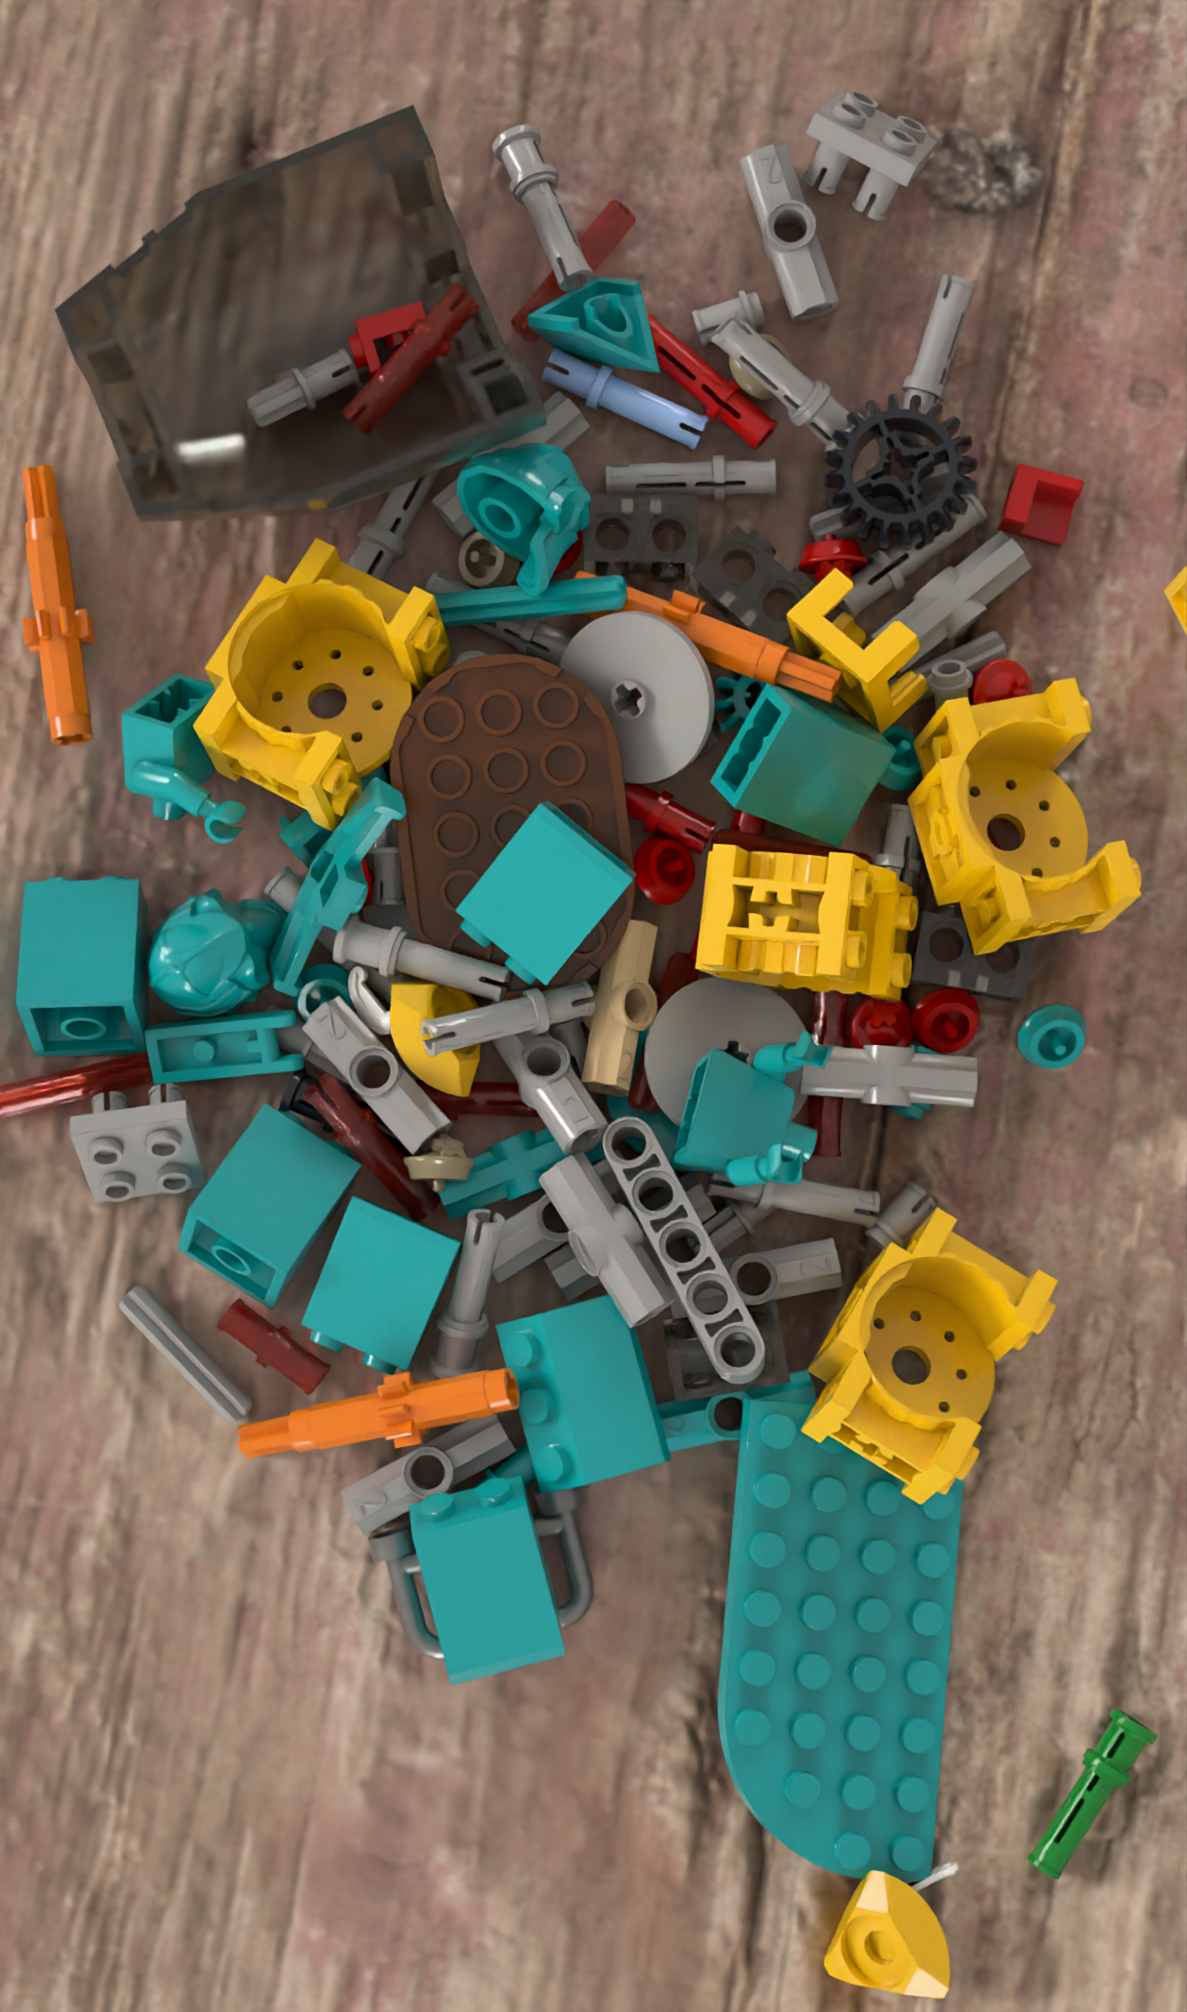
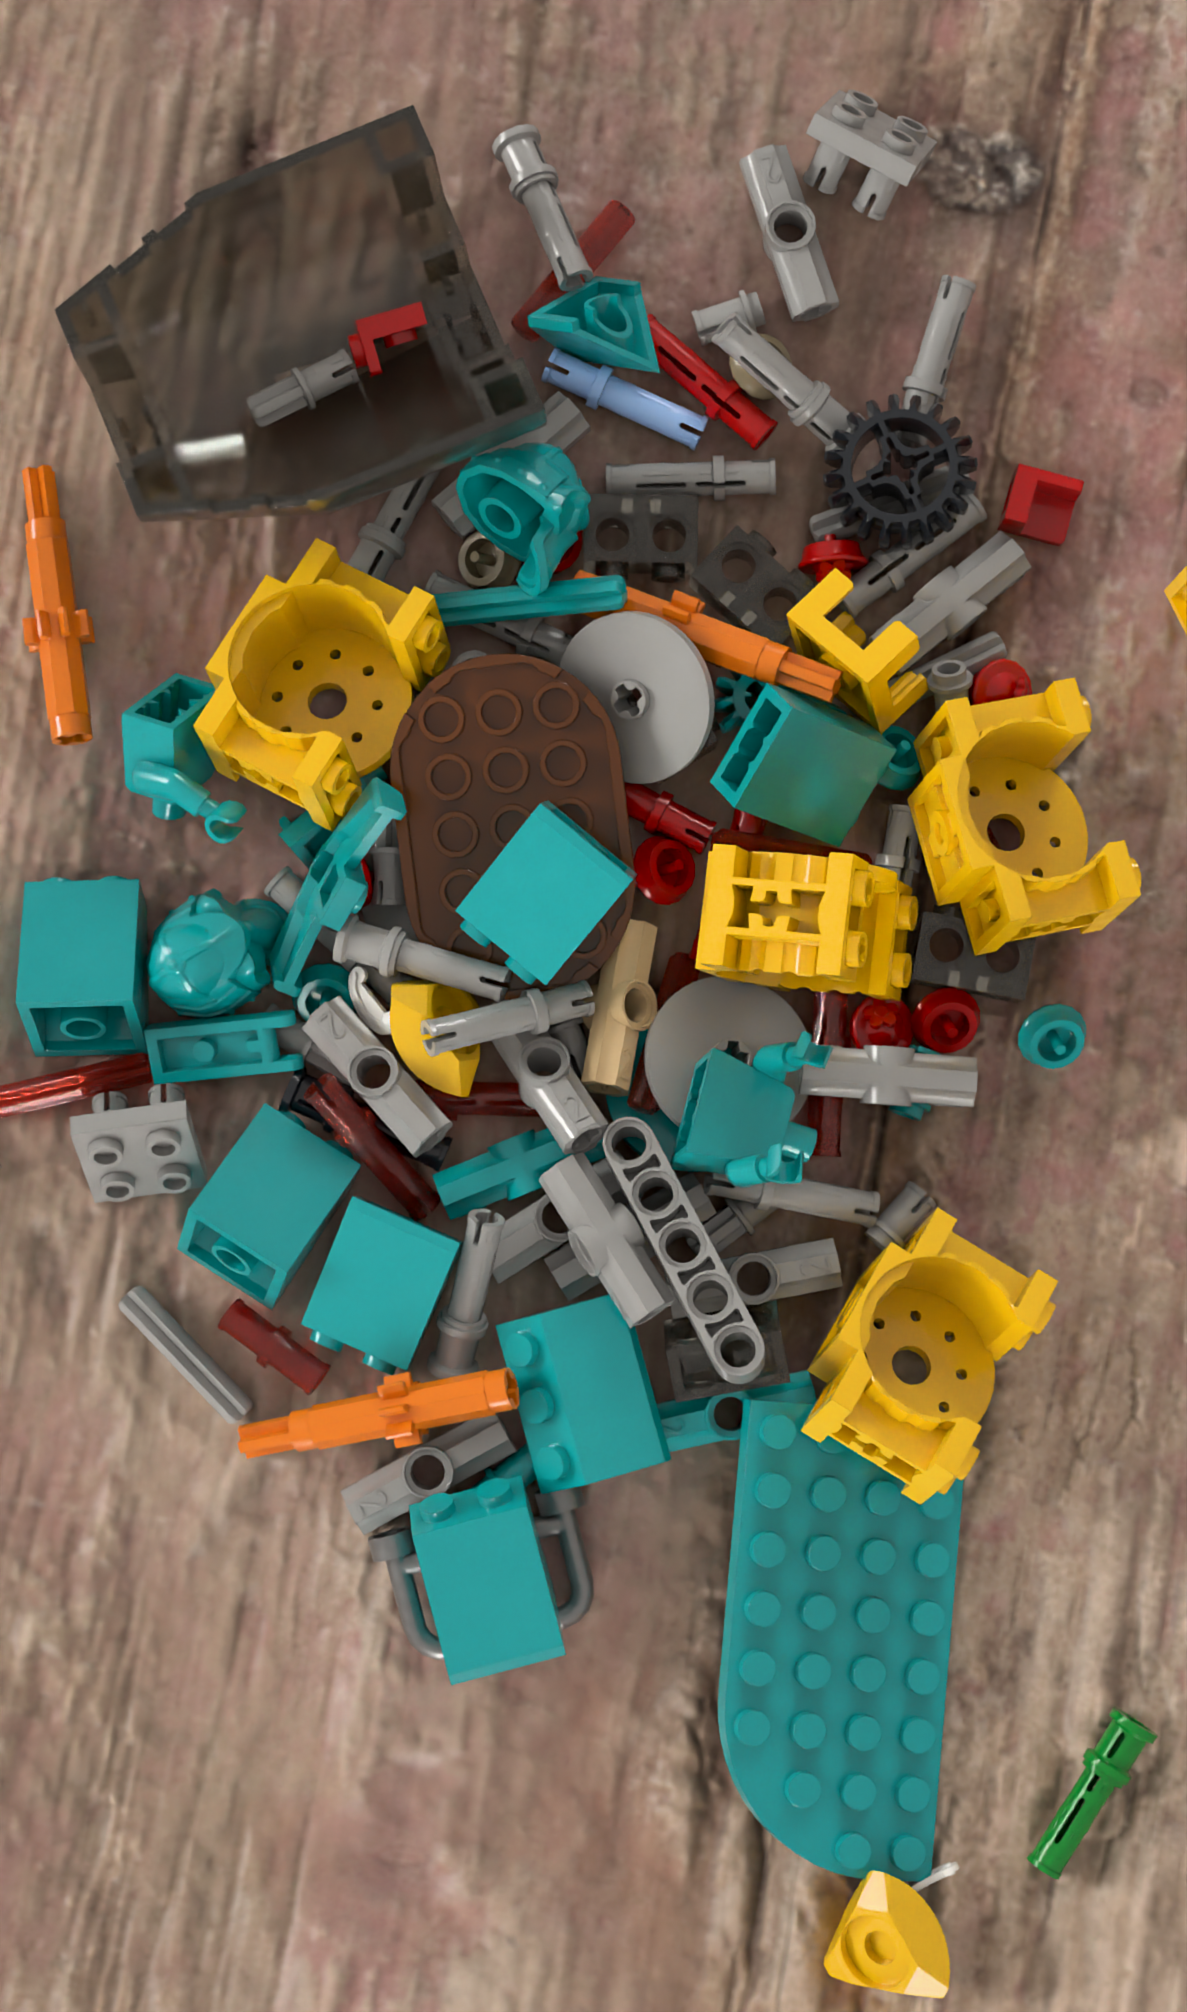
(427, 340): clear red pin -> none
(441, 1164): dark tan hat -> none

